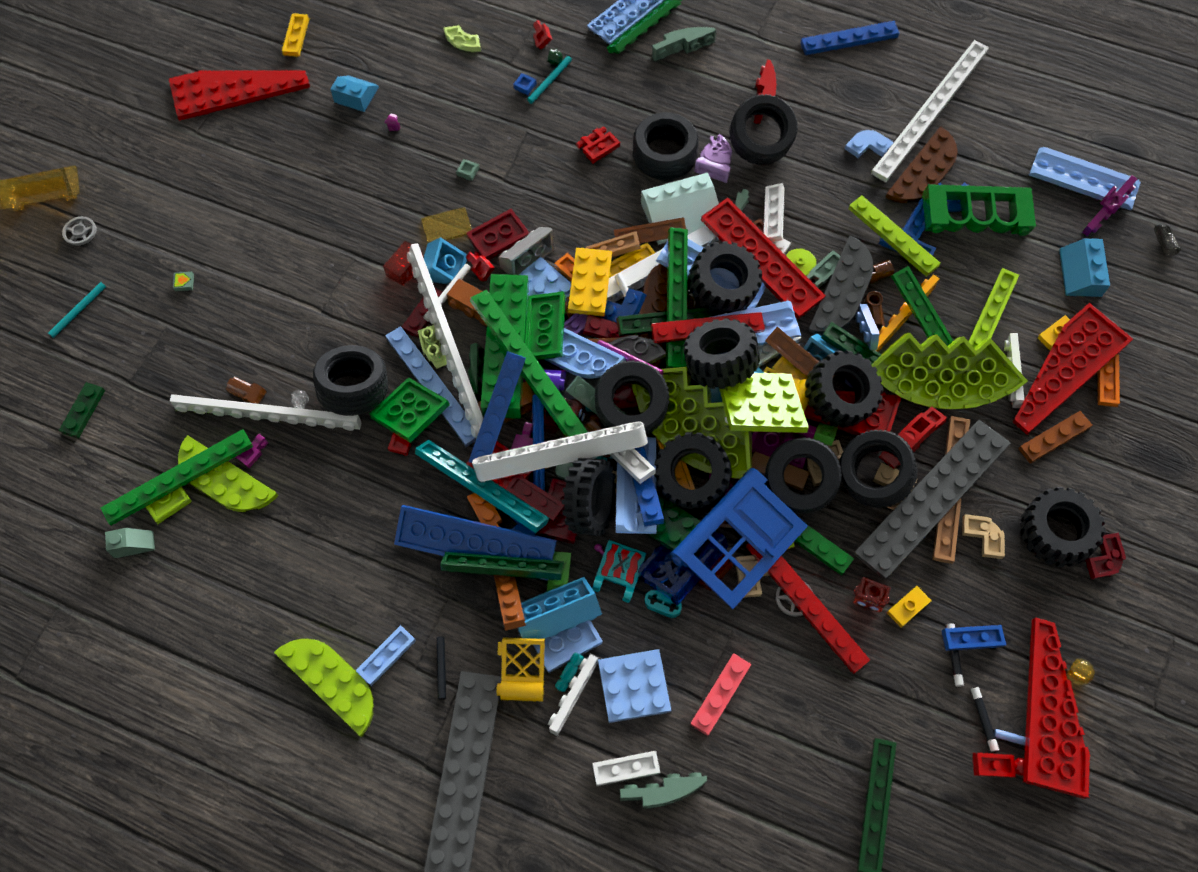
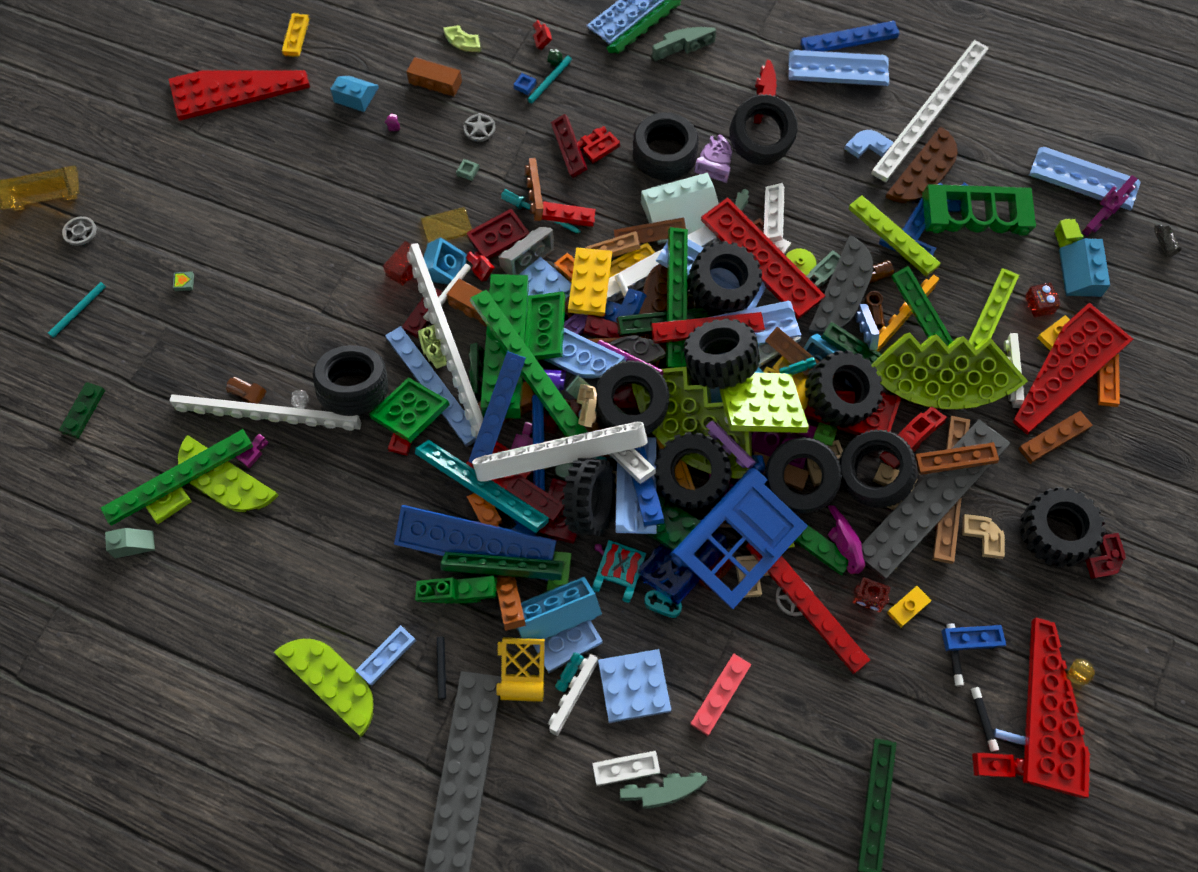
(434, 76): none -> dark orange brick
(456, 591): none -> green slope
(479, 127): none -> light grey wheel
(520, 201): none -> teal piece
(534, 193): none -> dark orange plate
(568, 146): none -> dark red plate
(568, 214): none -> red plate
(587, 397): none -> tan plate
(730, 444): none -> medium lavender plate
(760, 463): none -> blue arm
(798, 367): none -> teal axle
(838, 67): none -> light blue plate
(847, 542): none -> magenta animal
(956, 458): none -> dark orange plate
(1042, 299): none -> clear red head
(1068, 232): none -> lime window

